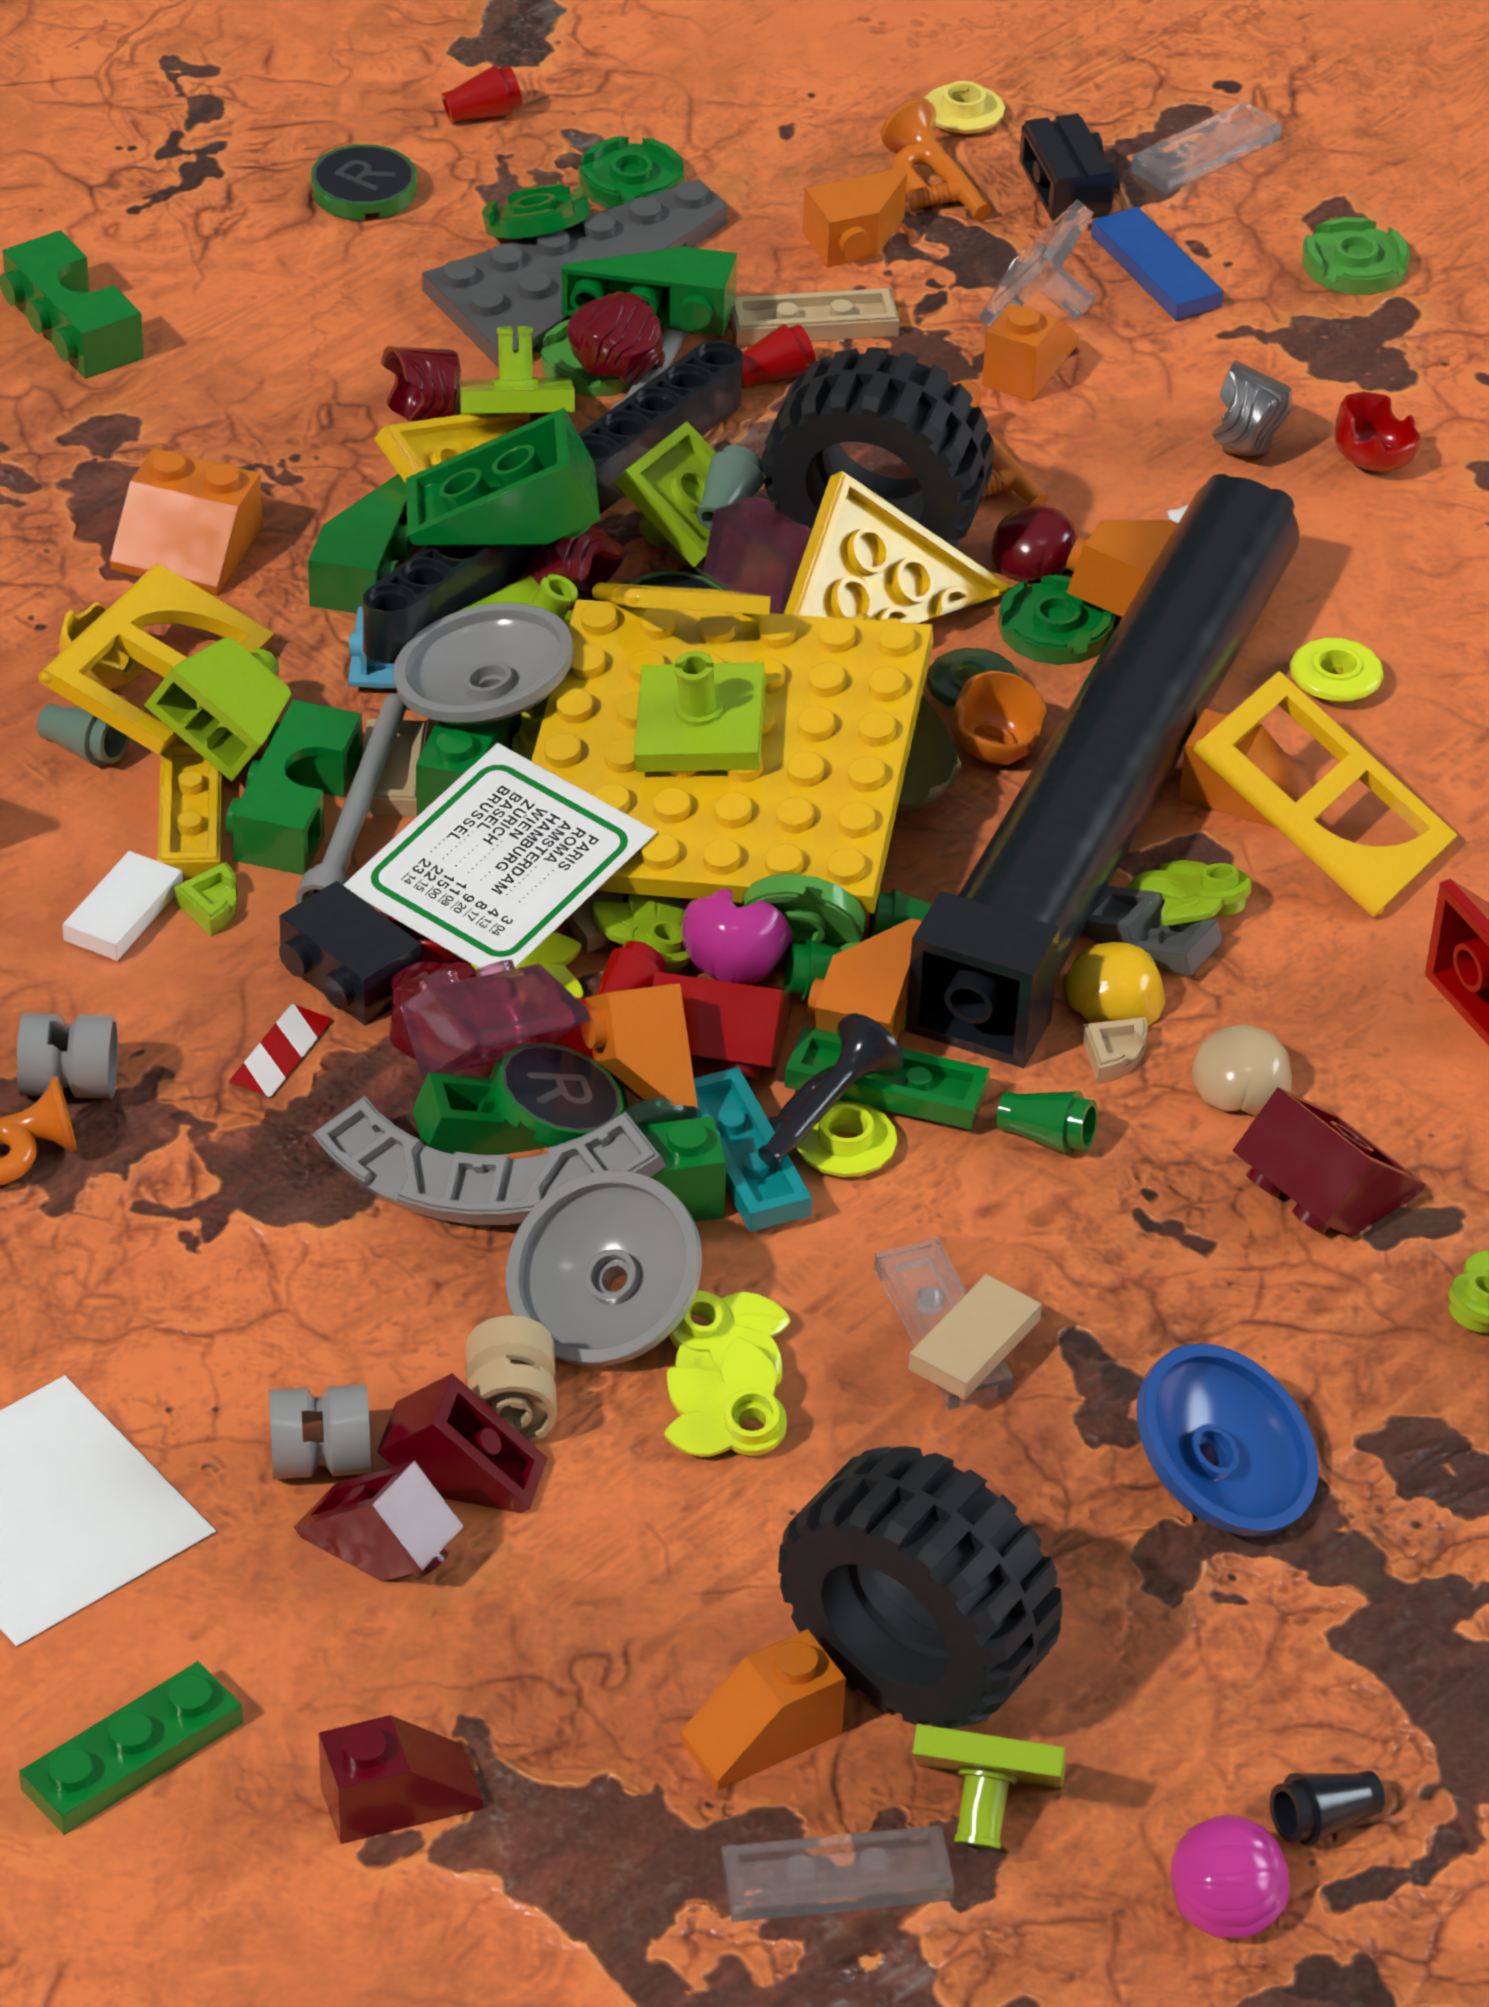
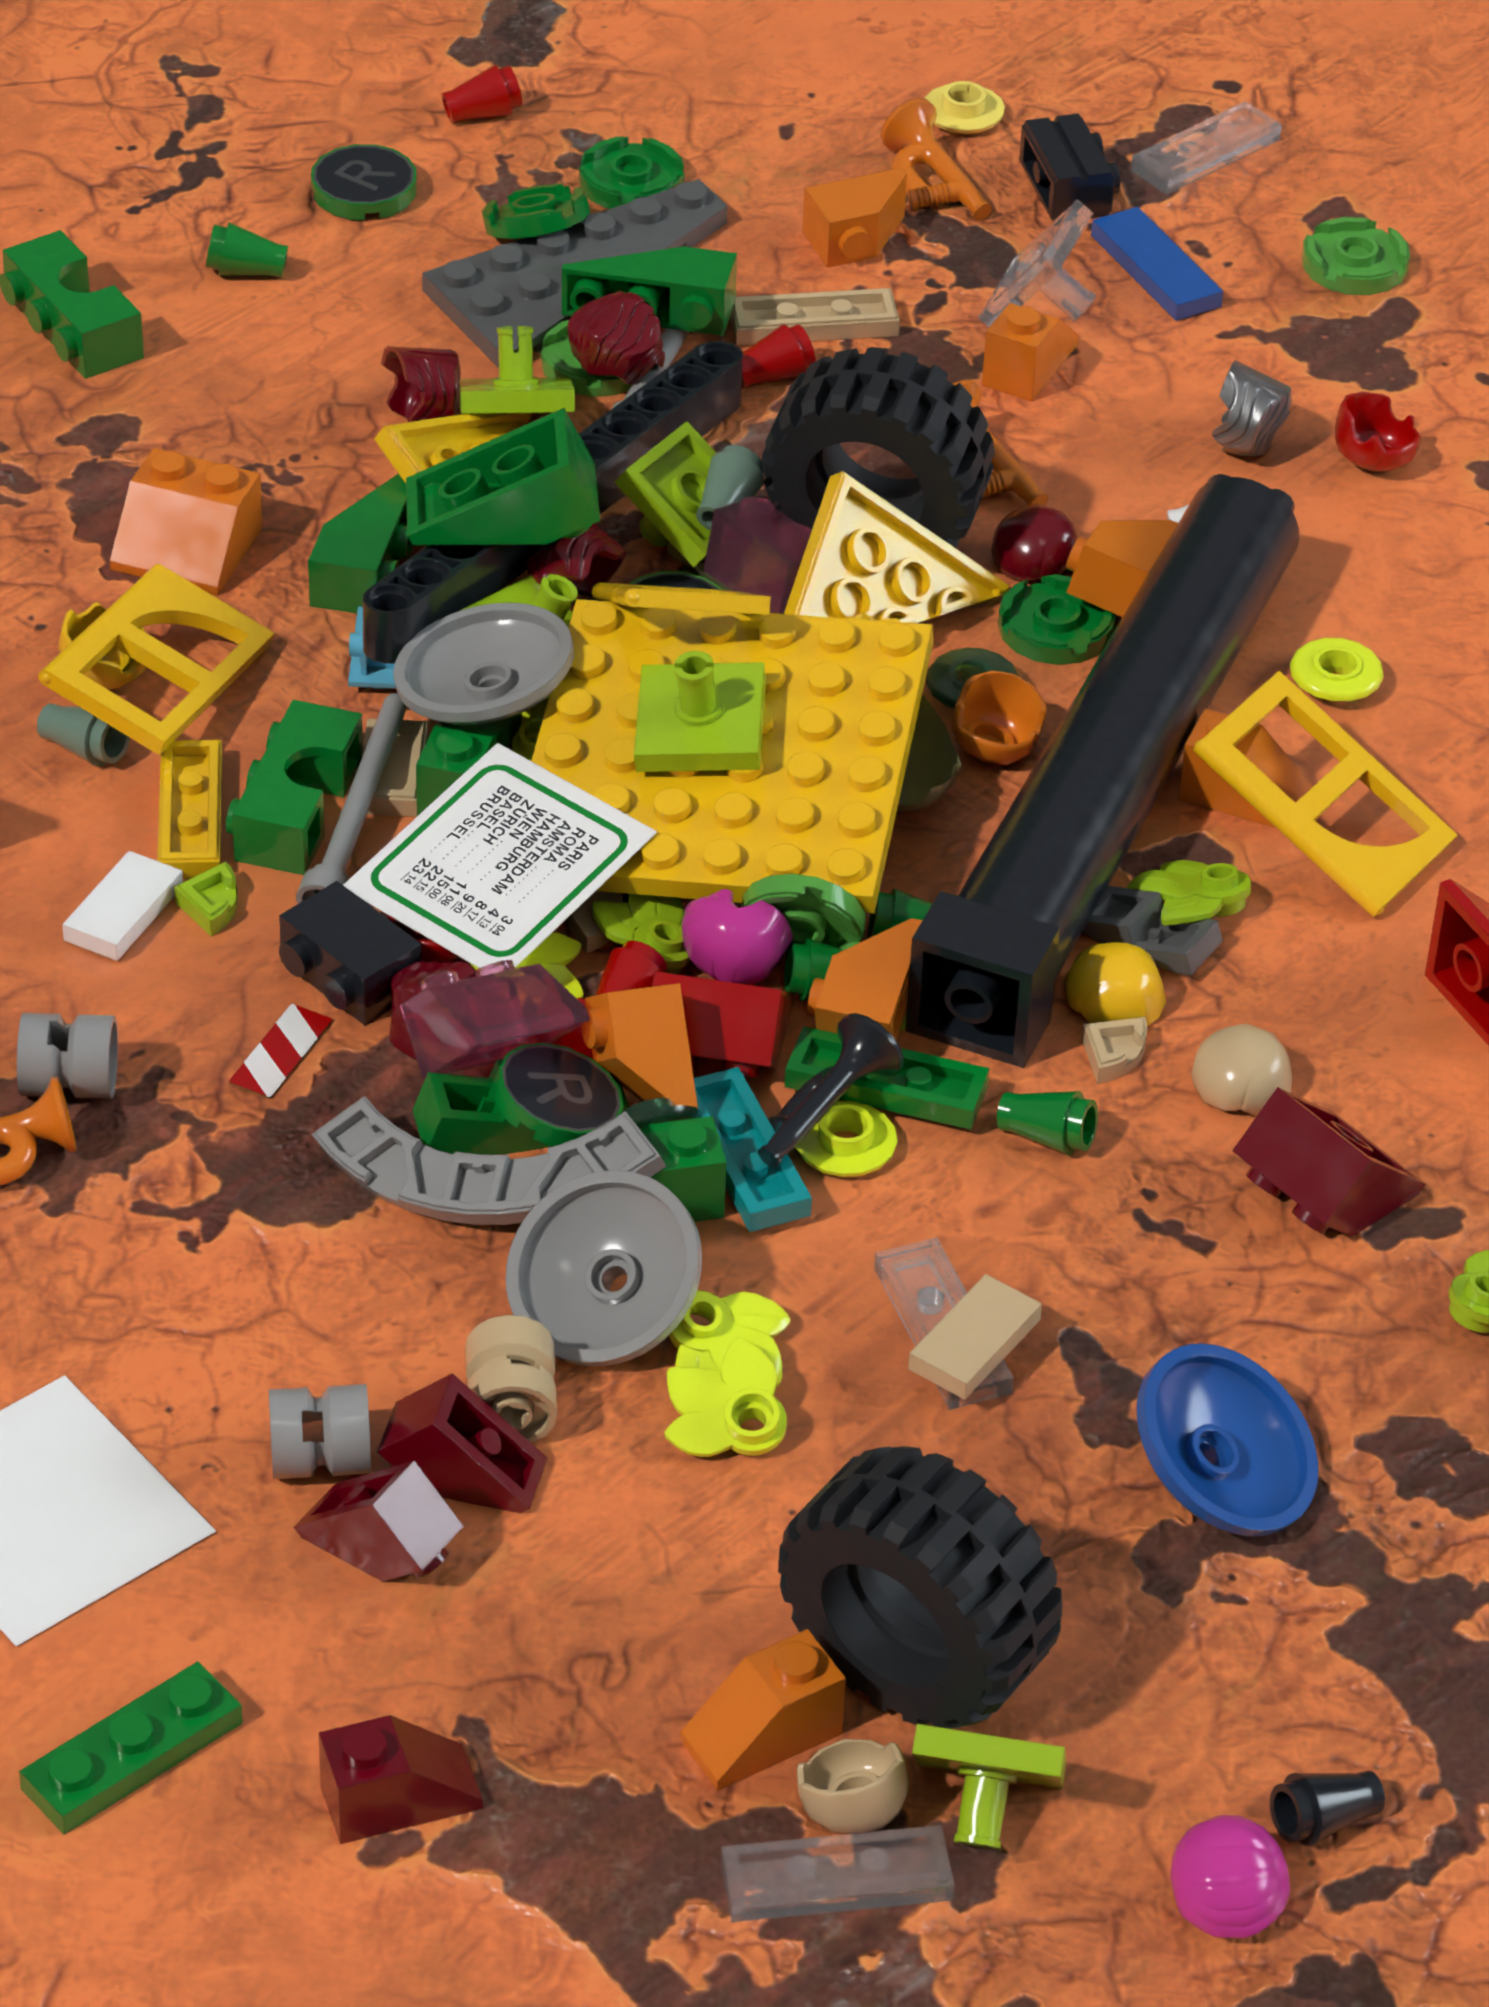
(222, 702): lime torso -> none
(244, 253): none -> green cone
(853, 1785): none -> tan hair

